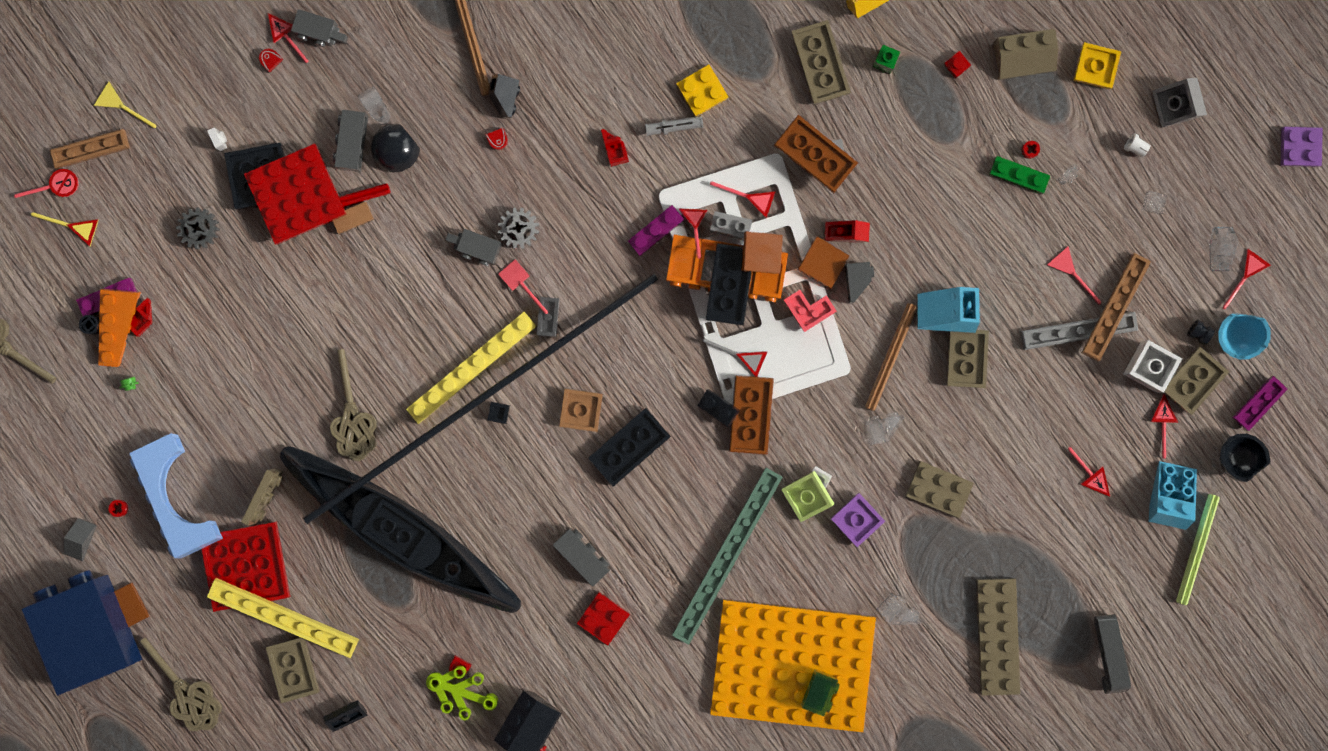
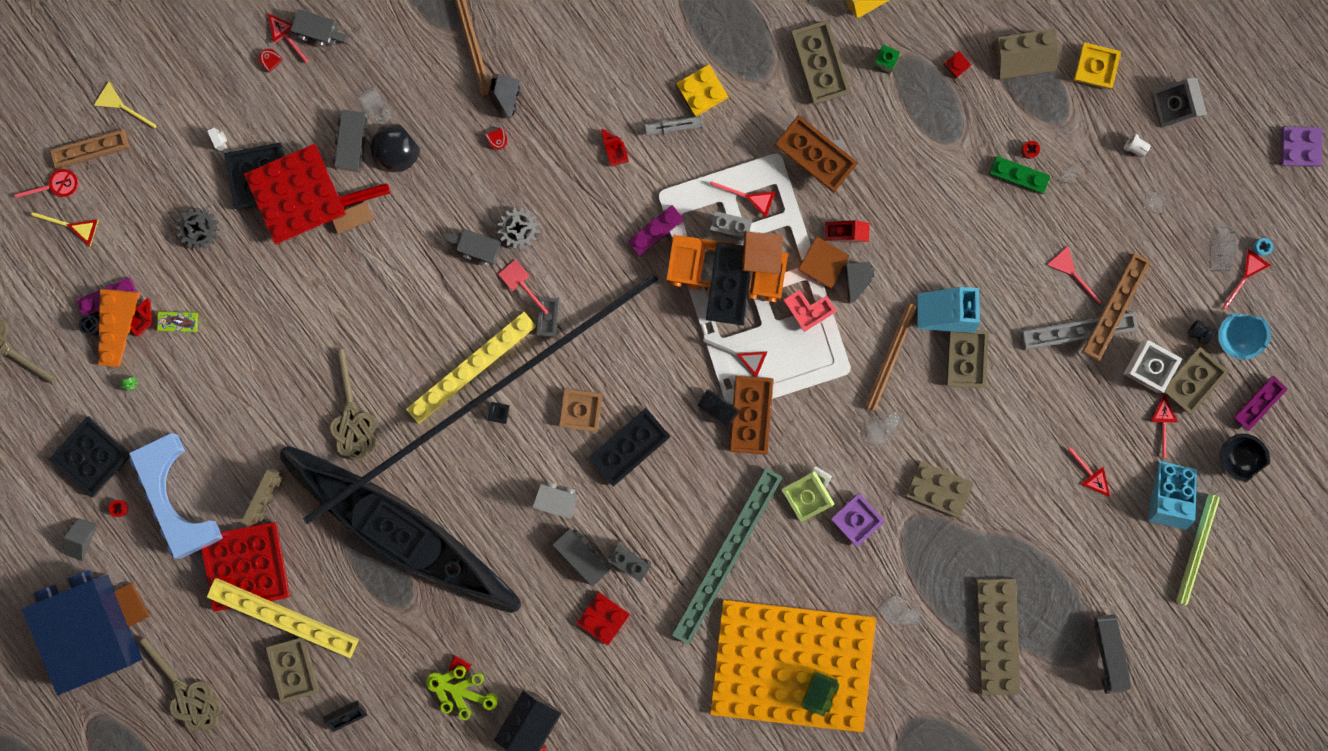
(90, 457): none -> black plate
(177, 322): none -> tile
(556, 500): none -> light grey slope
(629, 562): none -> dark grey window
(694, 217): coral piece -> none
(1269, 249): none -> medium azure bush

